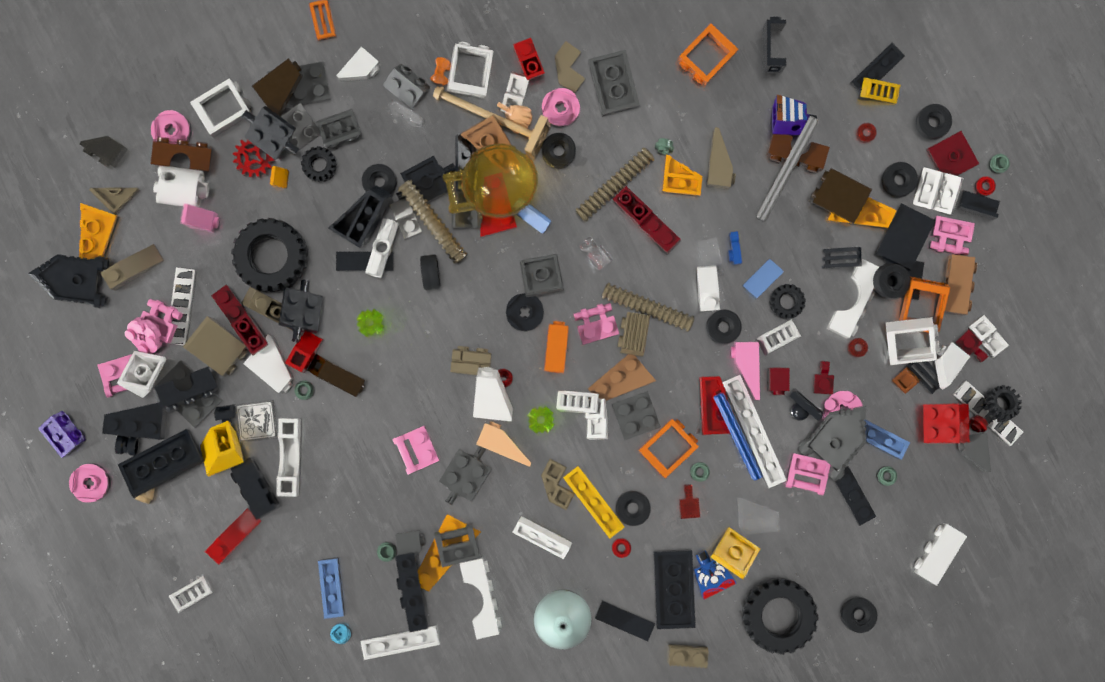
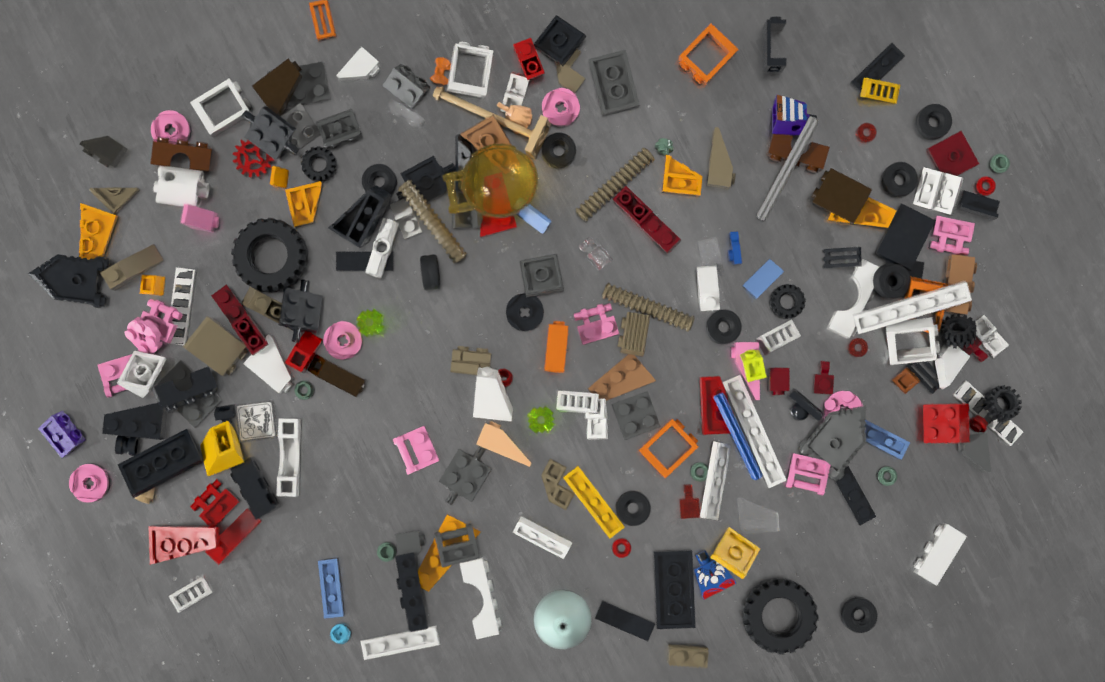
(152, 285): none -> light orange slope
(178, 541): none -> wing
(219, 508): none -> red plate
(303, 203): none -> light orange wing
(333, 345): none -> bright pink plate
(559, 40): none -> black tile
(715, 480): none -> white tile
(753, 365): none -> neon yellow bracket
(912, 307): none -> white plate
(959, 323): none -> black tyre

